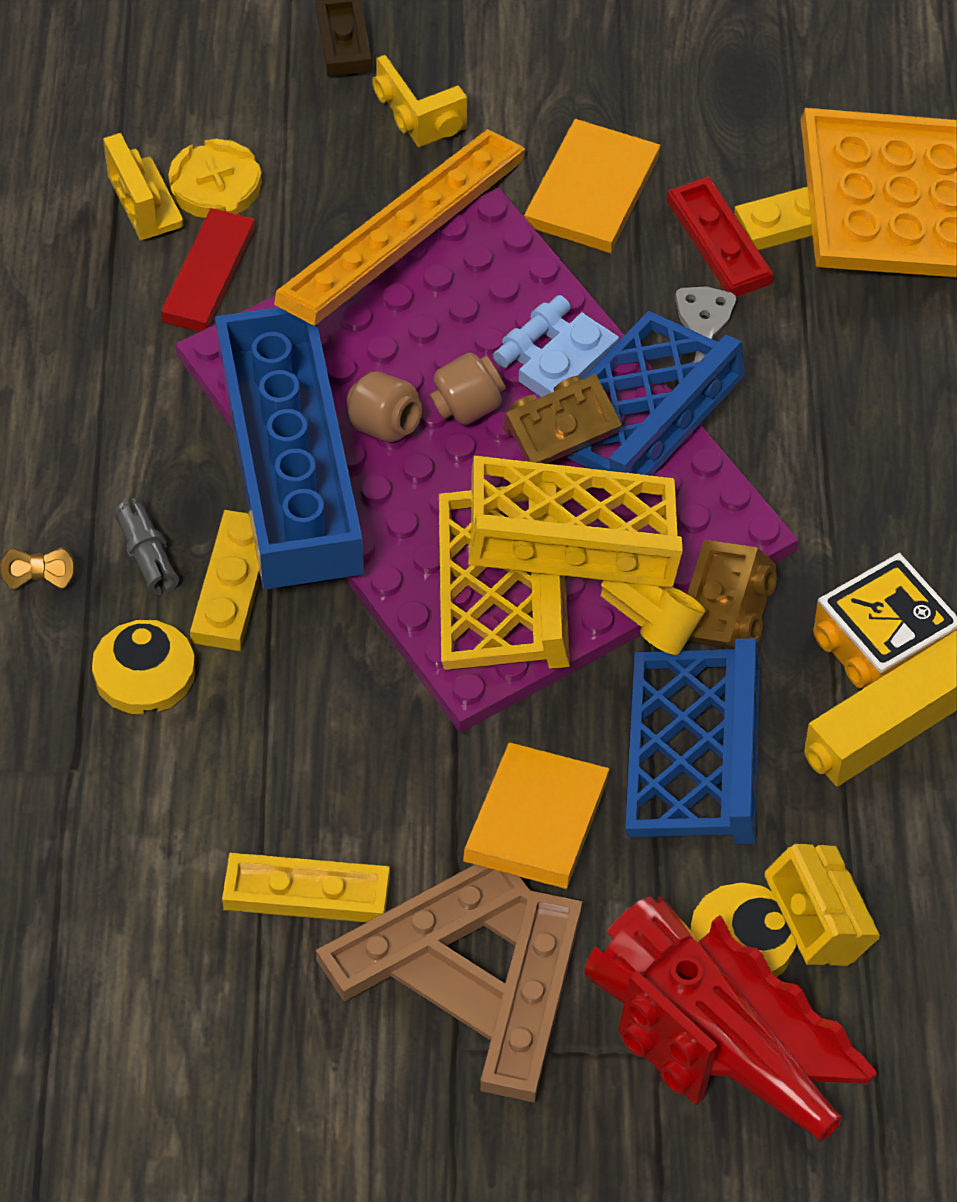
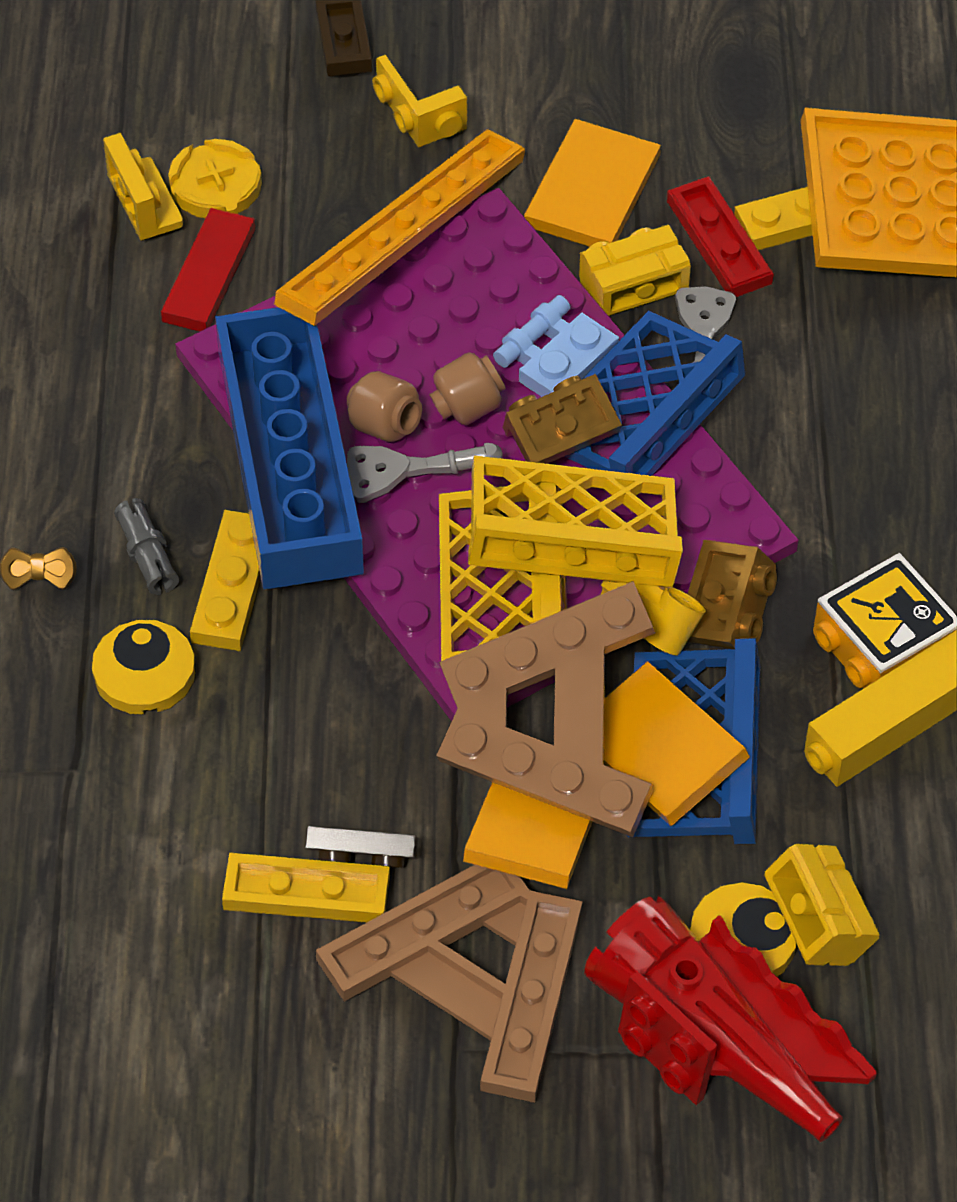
(338, 845): none -> plate
(401, 466): none -> light grey piece
(574, 650): none -> medium nougat plate
(634, 269): none -> yellow brick
(667, 742): none -> light orange tile

